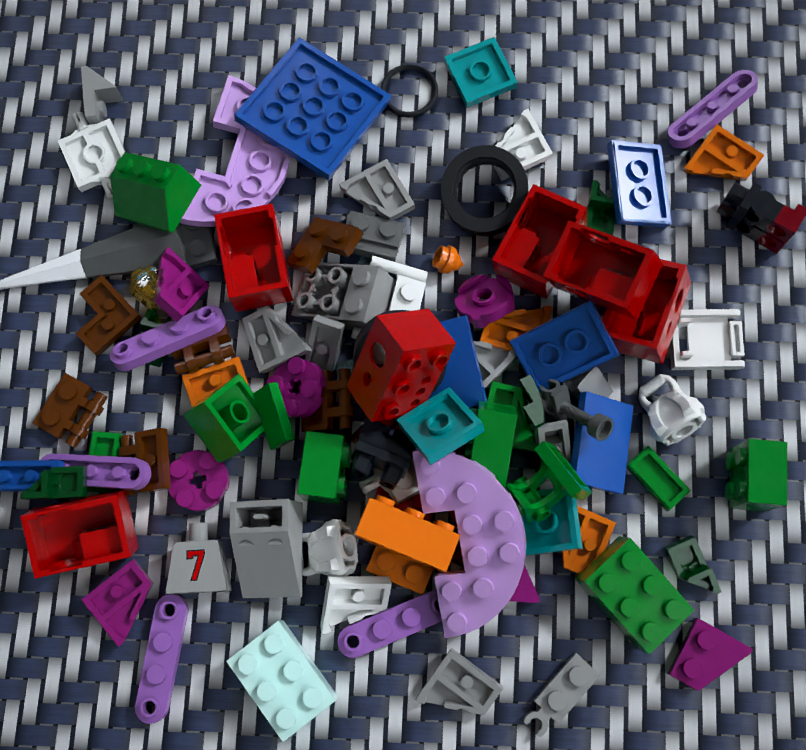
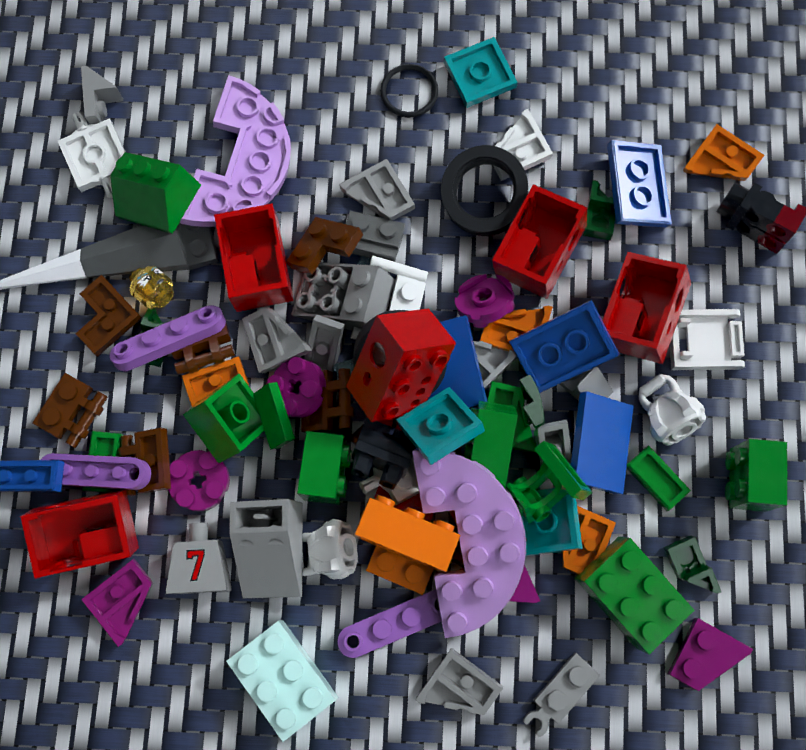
(59, 484): dark green slope -> none
(161, 658): medium lavender plate -> none
(177, 285): magenta wing -> none
(313, 108): blue plate -> none
(353, 599): white wing -> none
(447, 259): orange plate -> none
(597, 426): dark grey bar -> none
(604, 271): red piece -> none
(712, 108): medium lavender plate -> none

